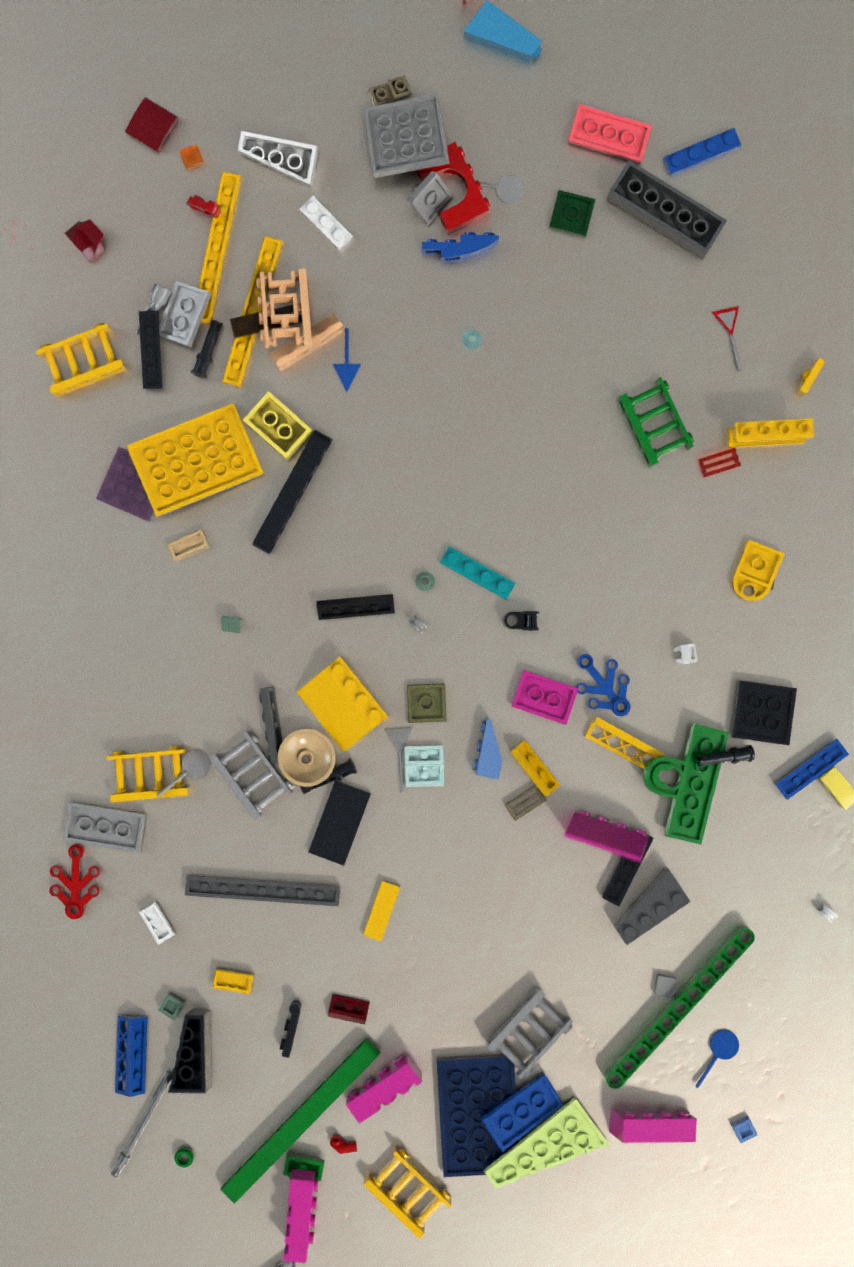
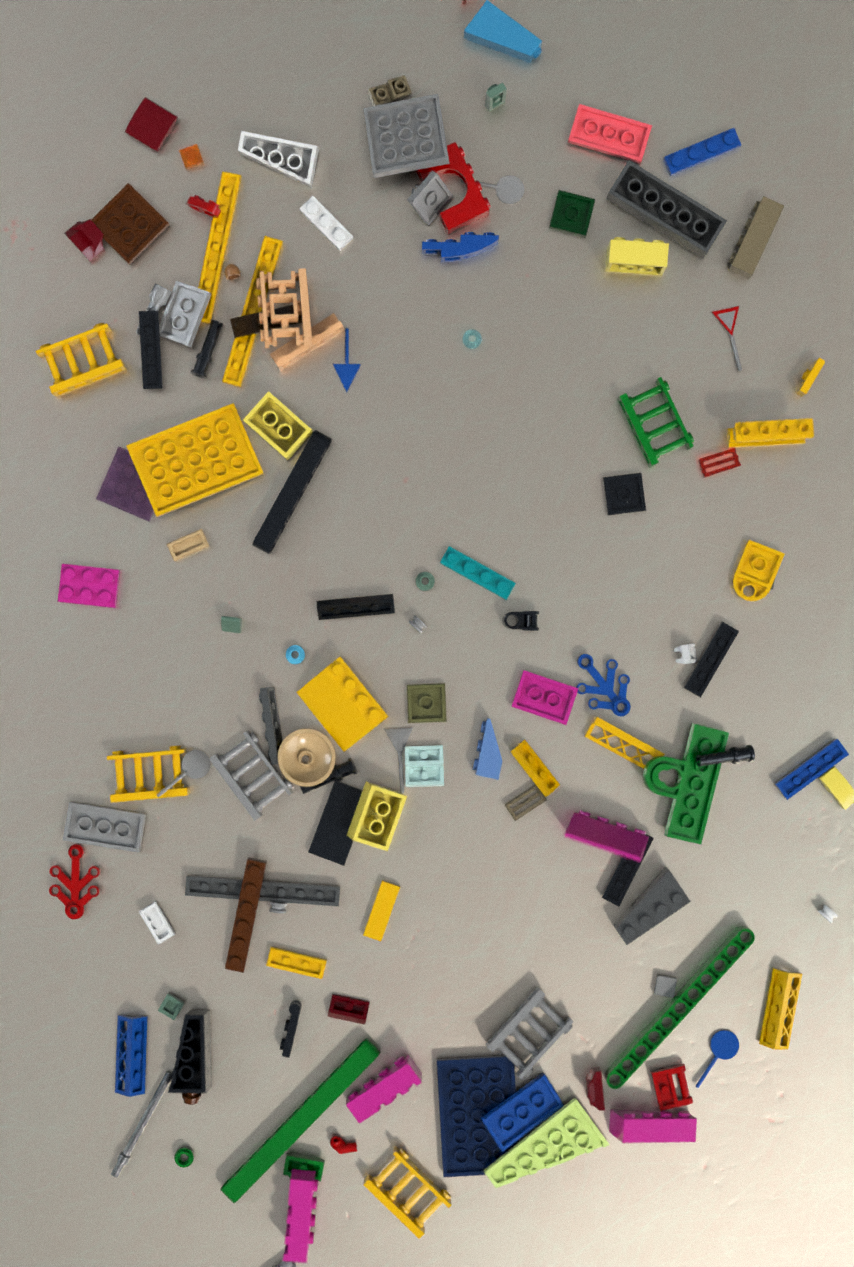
(88, 585): none -> dark pink plate
(129, 223): none -> reddish brown plate
(191, 1098): none -> reddish brown plate
(232, 272): none -> medium nougat hinge
(233, 981): yellow plate -> none
(245, 914): none -> reddish brown plate
(278, 907): none -> light grey bush
(296, 962): none -> yellow tile
(299, 659): none -> medium azure plate
(376, 816): none -> light yellow brick
(495, 96): none -> sand green plate
(594, 1088): none -> dark red slope
(624, 494): none -> black tile
(636, 256): none -> light yellow brick
(665, 1087): none -> red plate
(711, 659): none -> black plate
(744, 1129): medium blue tile -> none
(756, 237): none -> dark tan brick
(763, 712): black plate -> none
(778, 1009): none -> yellow fence

